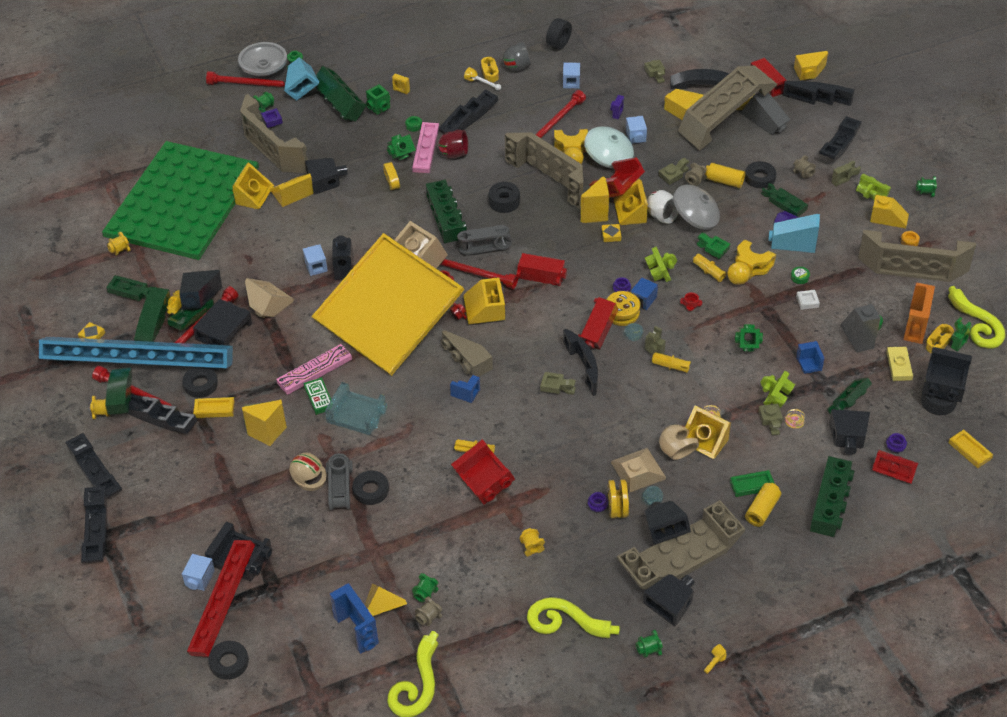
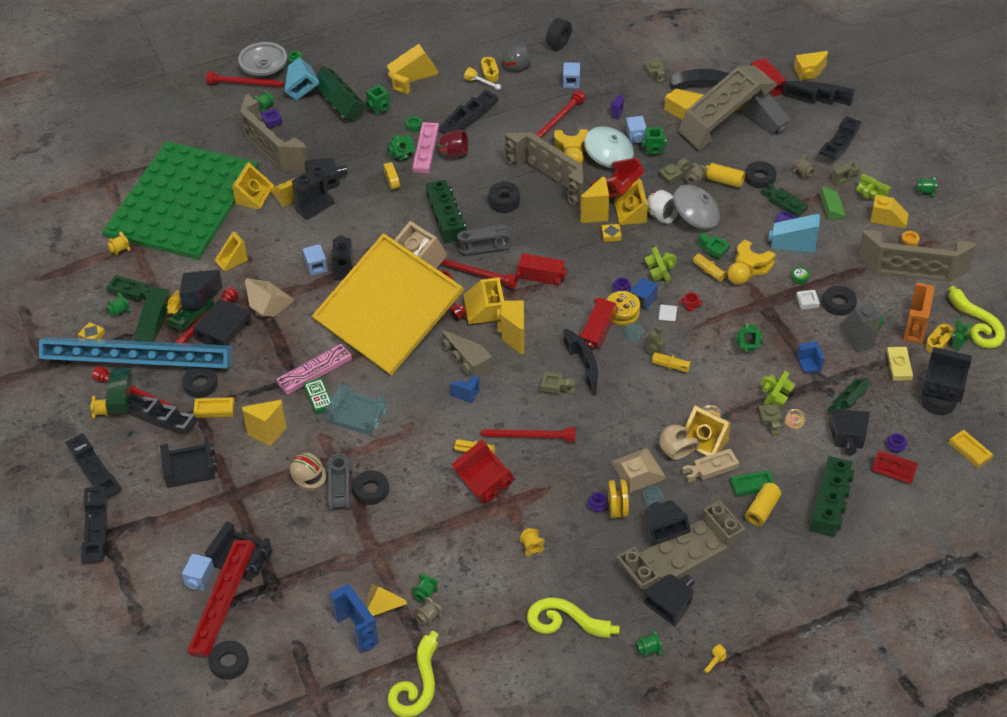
(118, 306): none -> green brick
(188, 464): none -> black panel
(232, 253): none -> yellow slope
(311, 192): none -> black panel
(413, 65): none -> yellow slope
(512, 324): none -> yellow slope
(567, 434): none -> red piece
(654, 144): none -> green brick
(667, 312): none -> white sticker
(711, 465): none -> tan plate
(832, 203): none -> bright green slope
(839, 309): none -> black tyre

